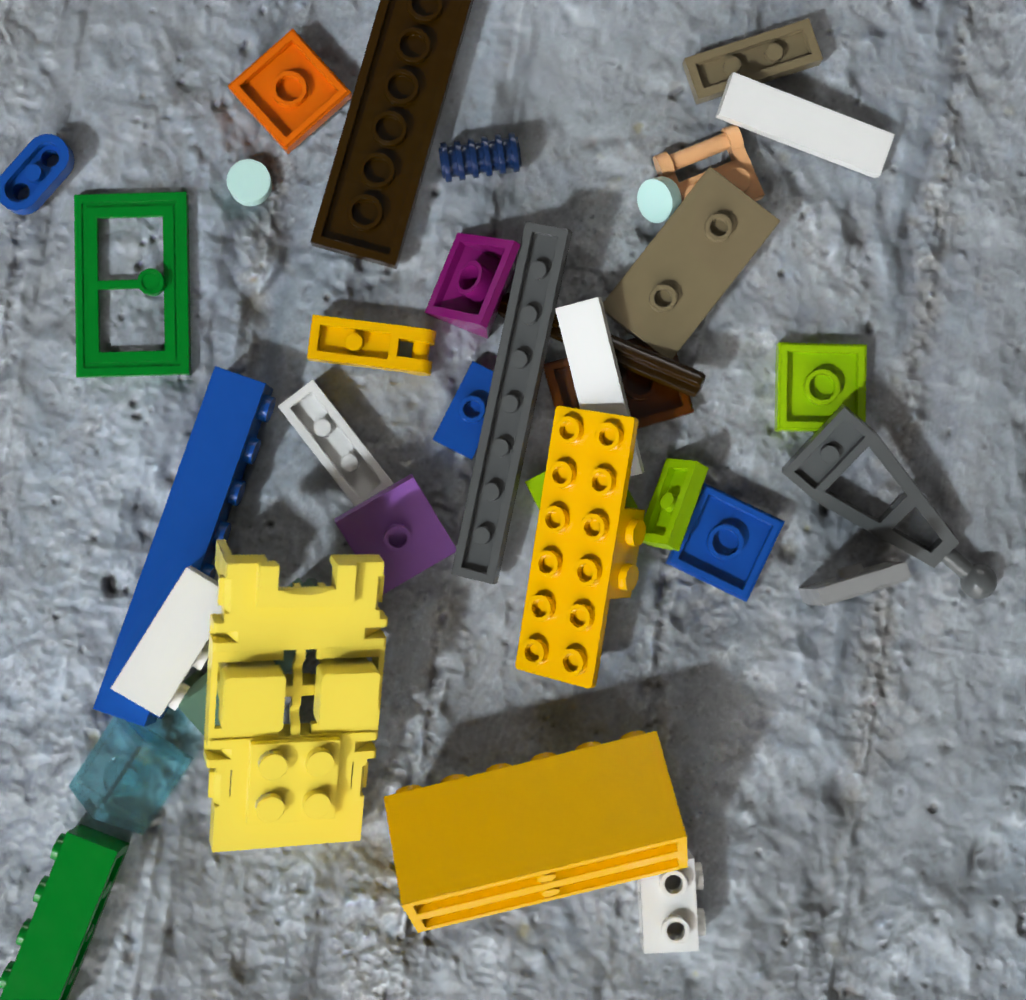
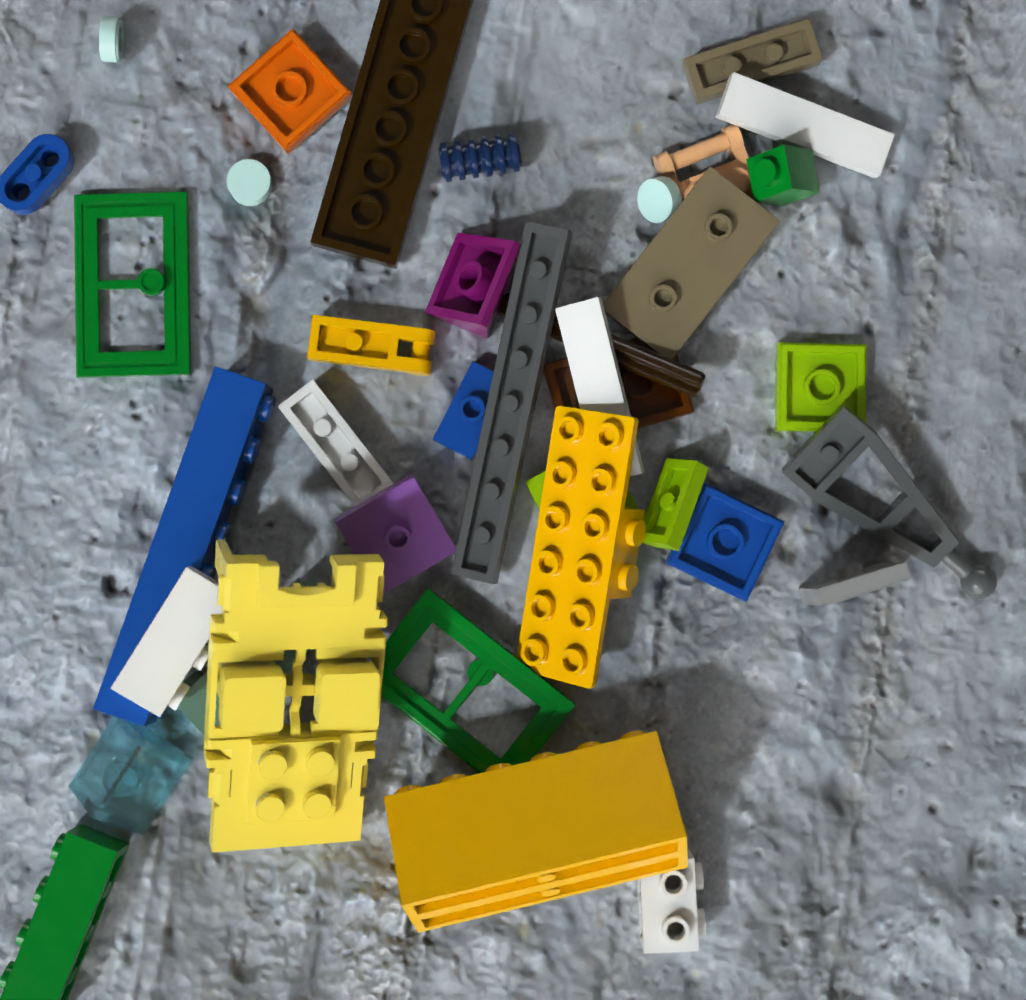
(111, 39): none -> light aqua tile
(491, 659): none -> green door
(783, 175): none -> green brick

